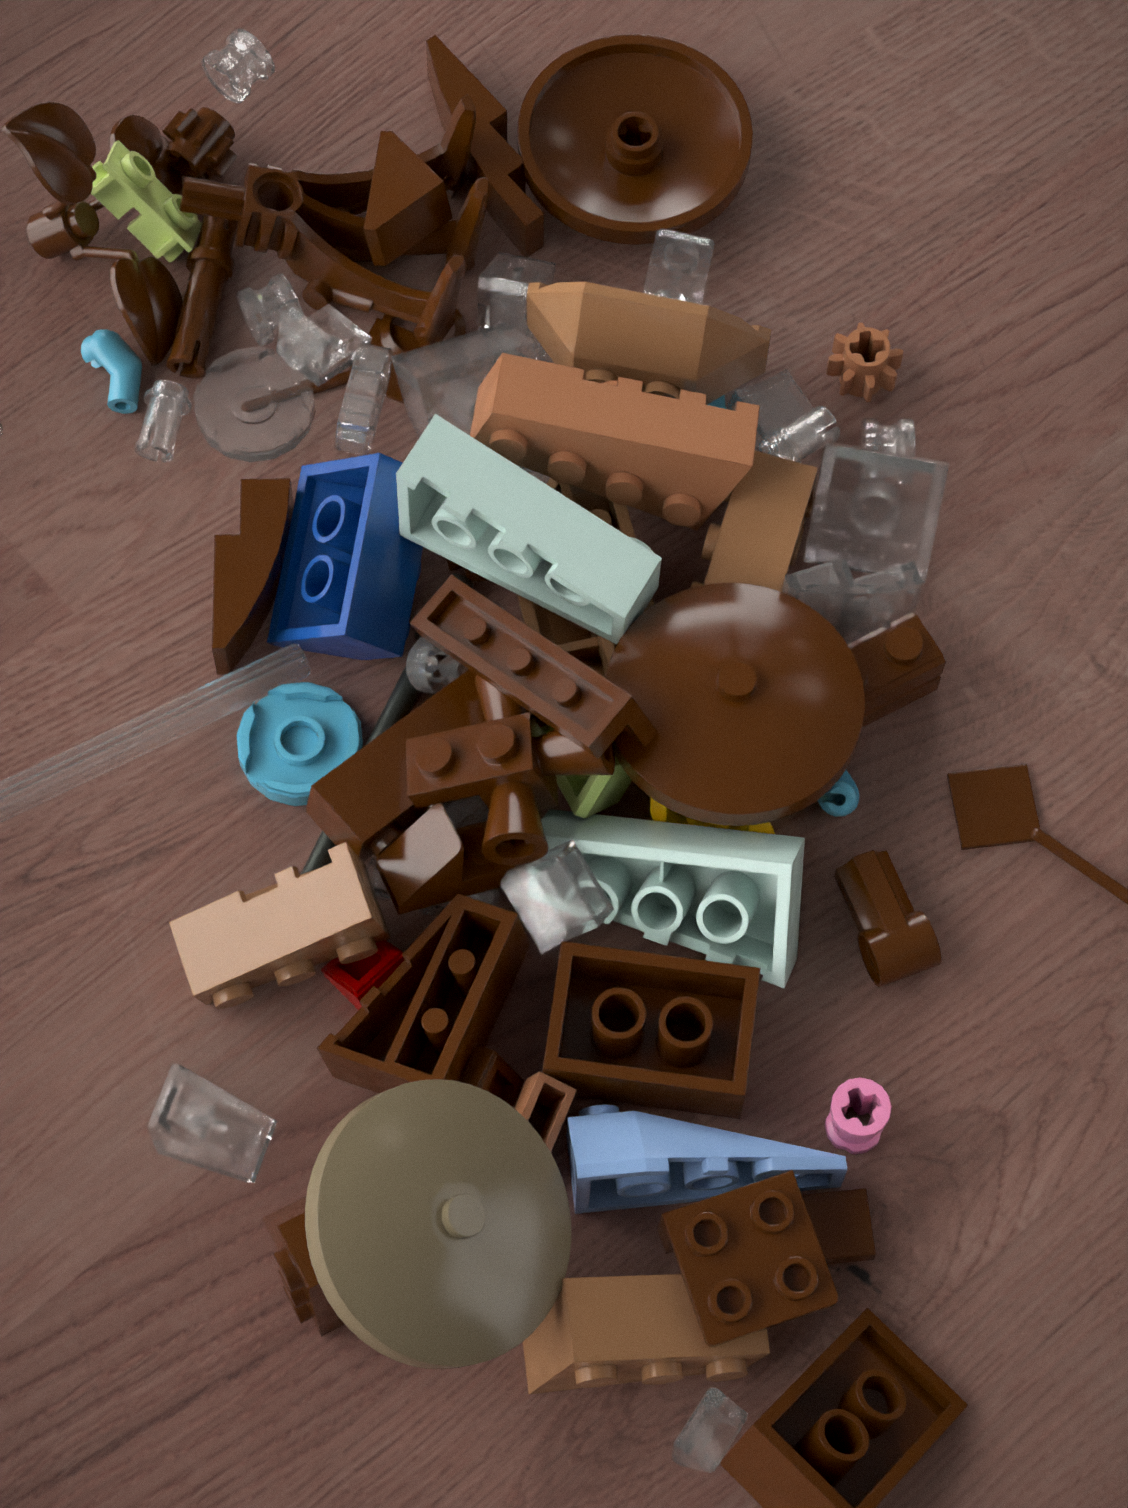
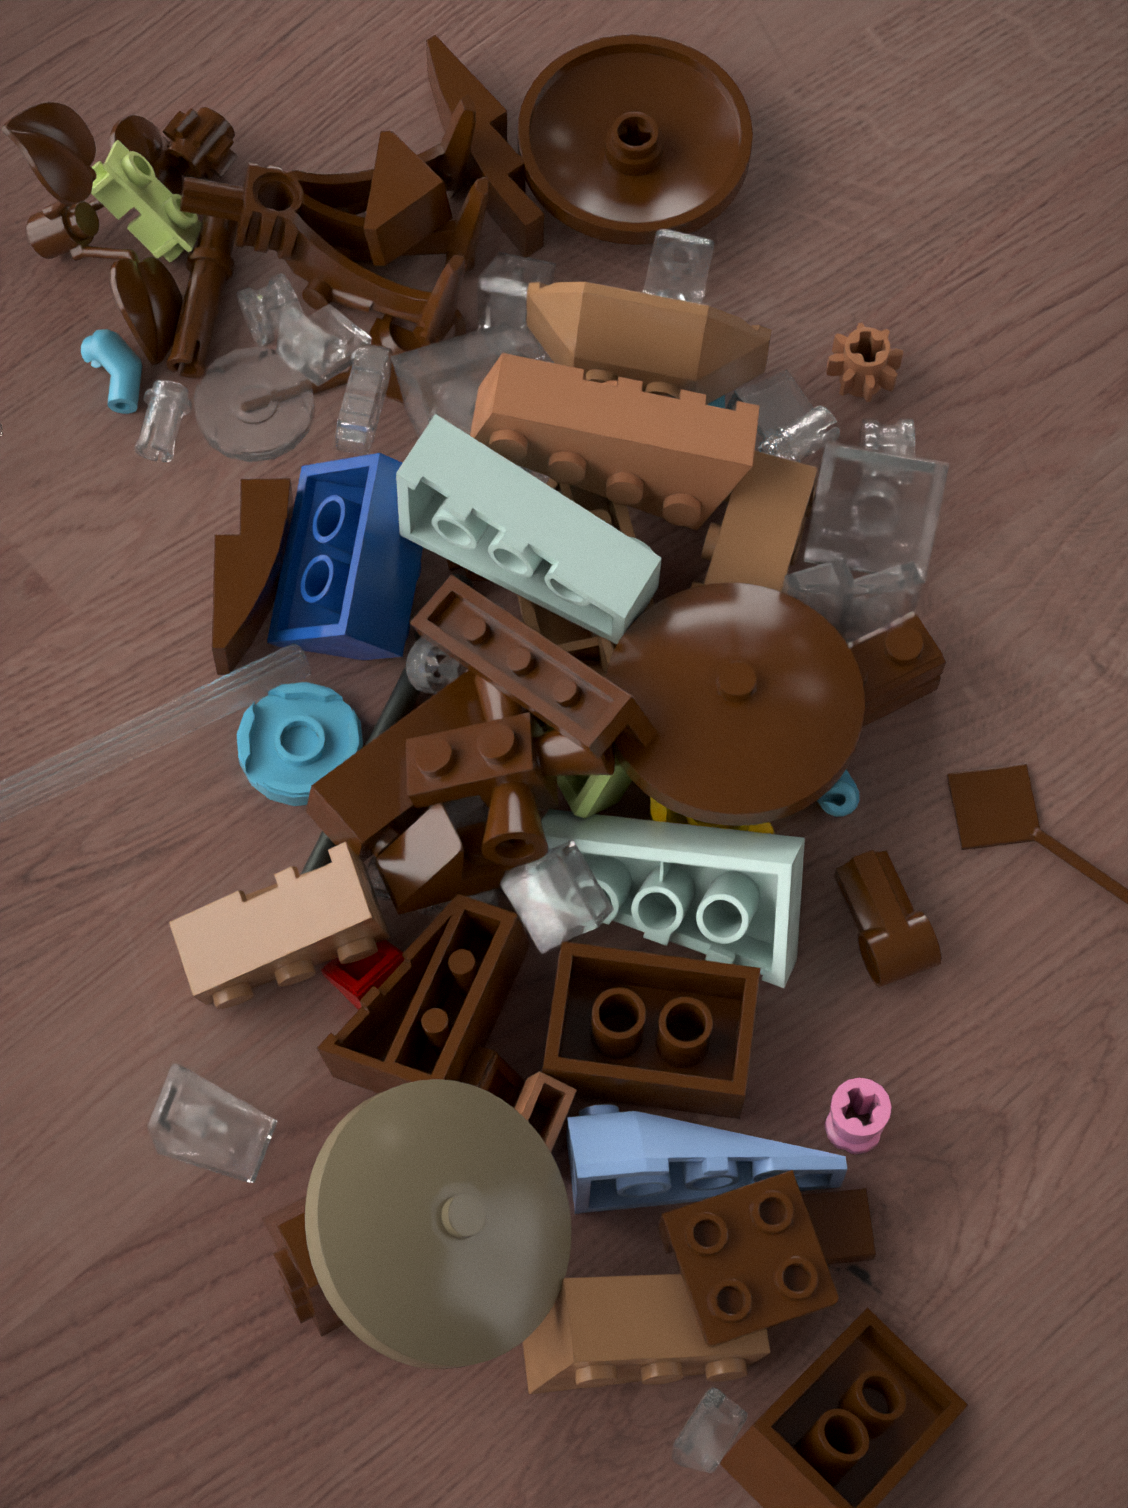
(238, 65): clear wheel -> none

